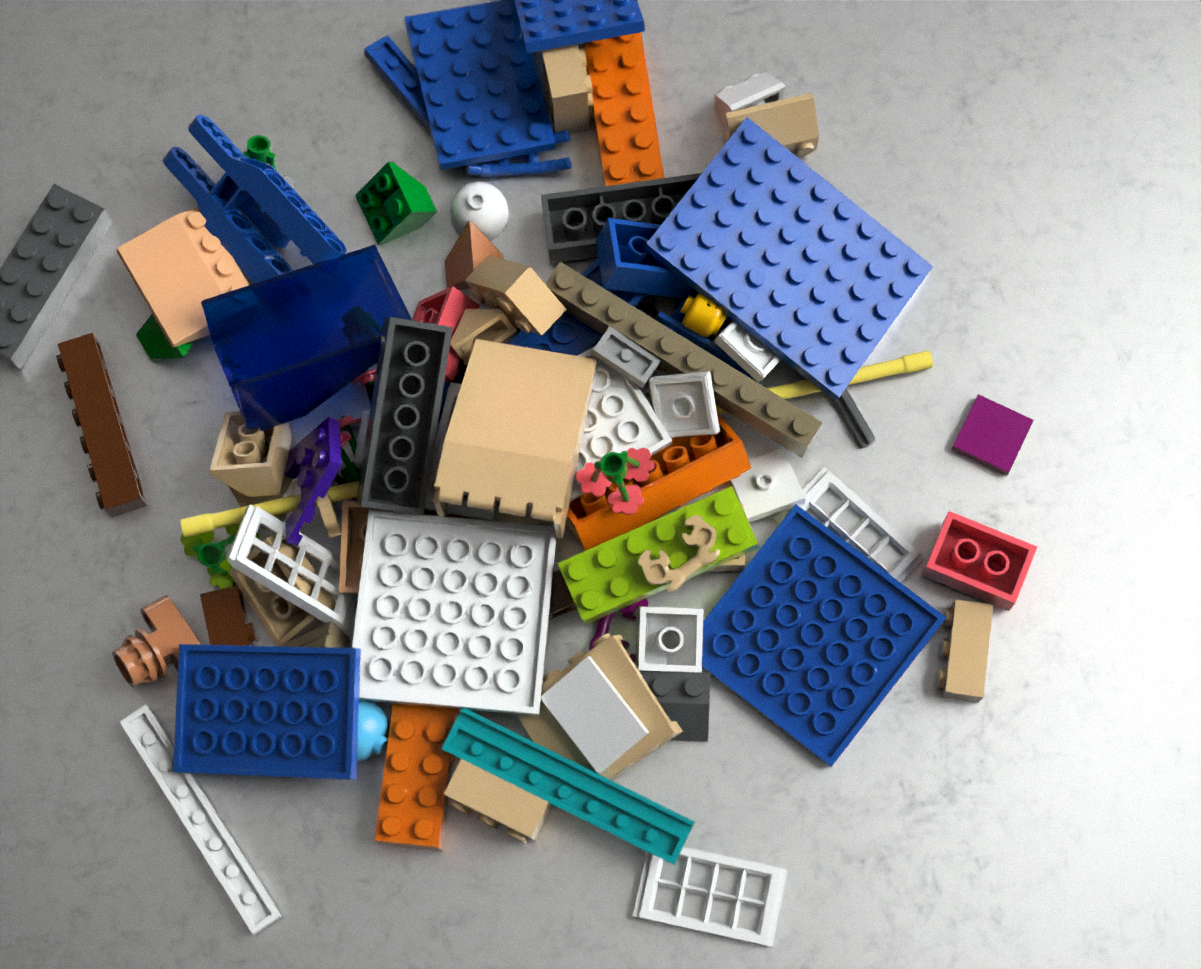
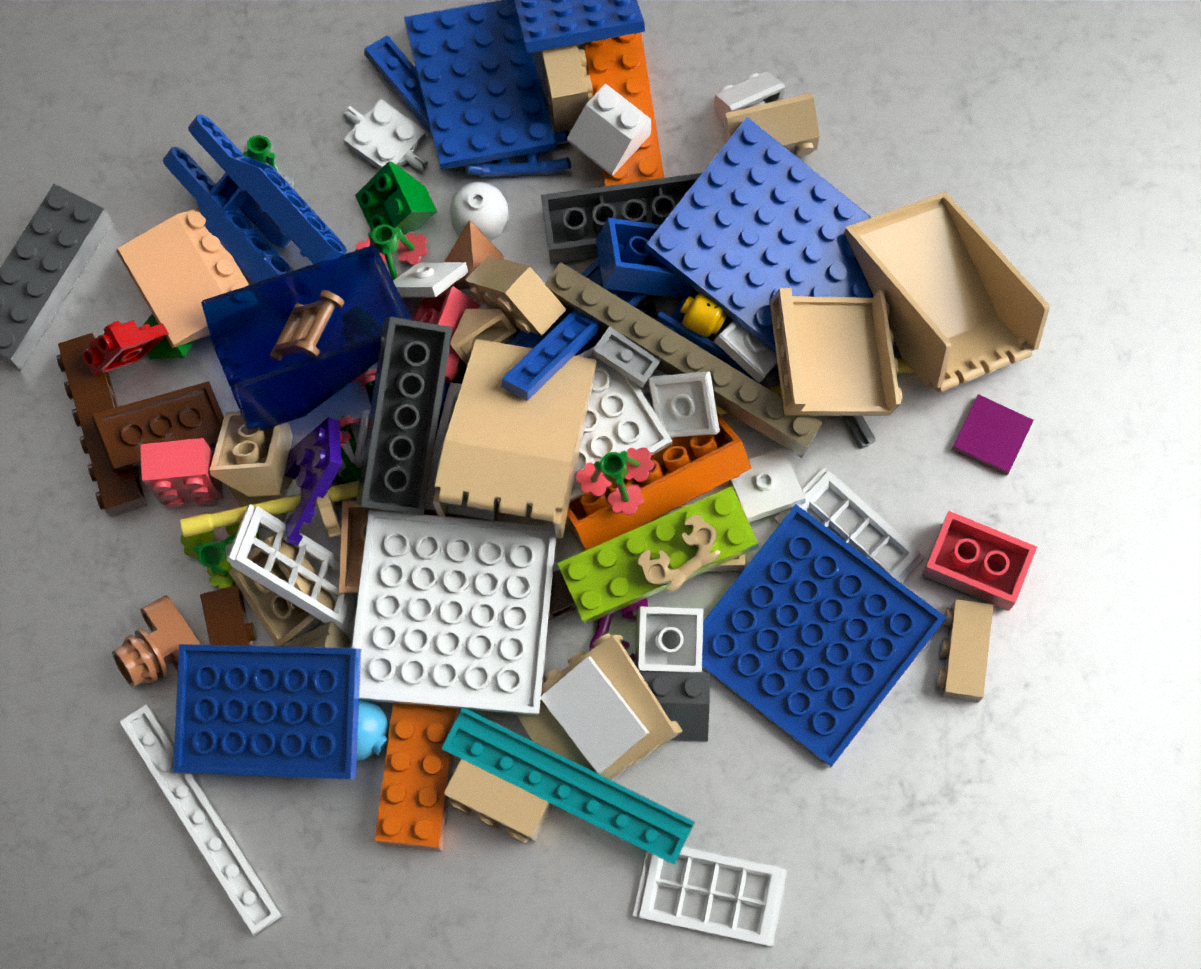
(122, 346): none -> red plate
(162, 418): none -> reddish brown plate
(180, 472): none -> coral brick
(305, 327): none -> medium nougat piece
(385, 137): none -> white plate
(386, 241): none -> plant
(429, 279): none -> white plate
(550, 355): none -> blue plate
(609, 129): none -> white slope
(835, 355): none -> tan panel
(948, 292): none -> tan windscreen

